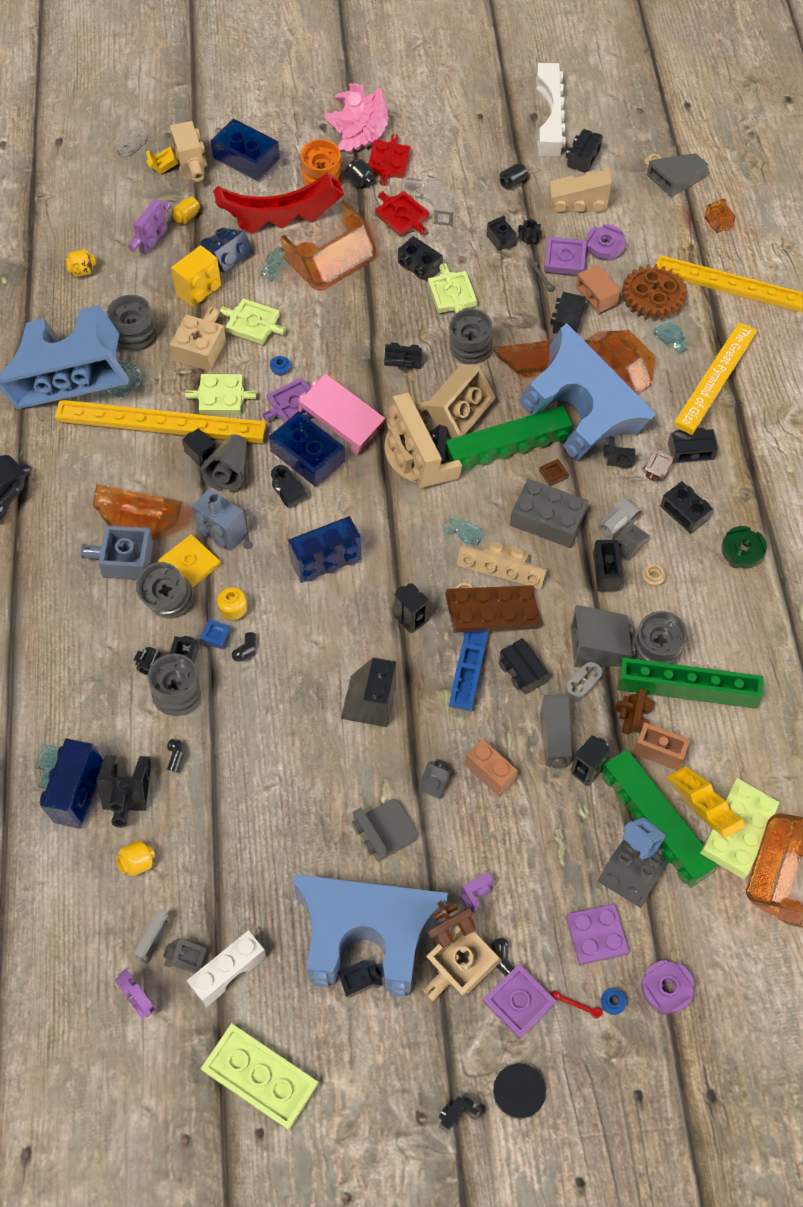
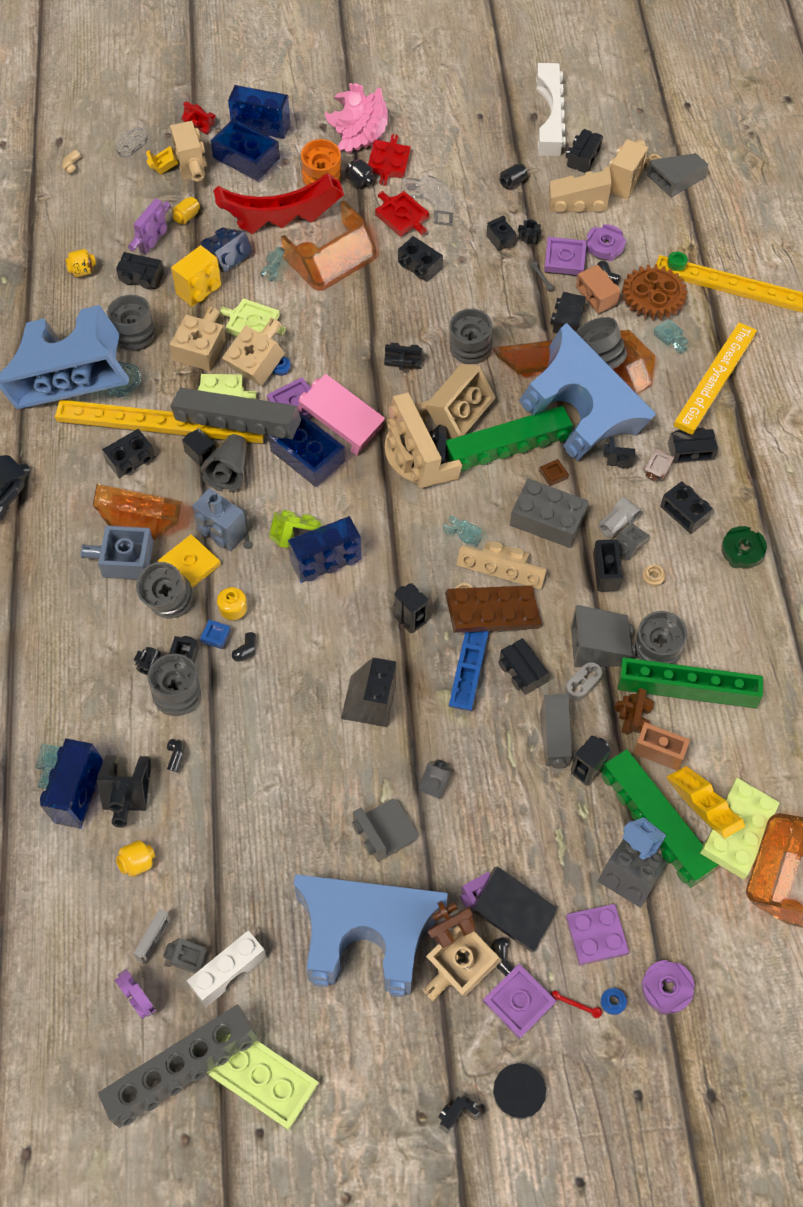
(67, 163): none -> tan arm
(127, 452): none -> black brick
(140, 270): none -> black brick
(164, 1065): none -> dark grey brick
(200, 118): none -> red hips
(236, 413): none -> dark grey brick
(255, 352): none -> tan brick
(261, 110): none -> clear blue brick
(283, 525): none -> lime bracket
(287, 486): black piece -> none
(360, 977): black bracket -> none
(451, 291): yellowish green plate -> none
(490, 767): nougat brick -> none
(514, 909): none -> black tile
(605, 267): none -> black arm
(605, 339): none -> dark grey wheel
(627, 167): none -> tan brick
(677, 261): none -> green tile
(719, 216): clear orange brick -> none

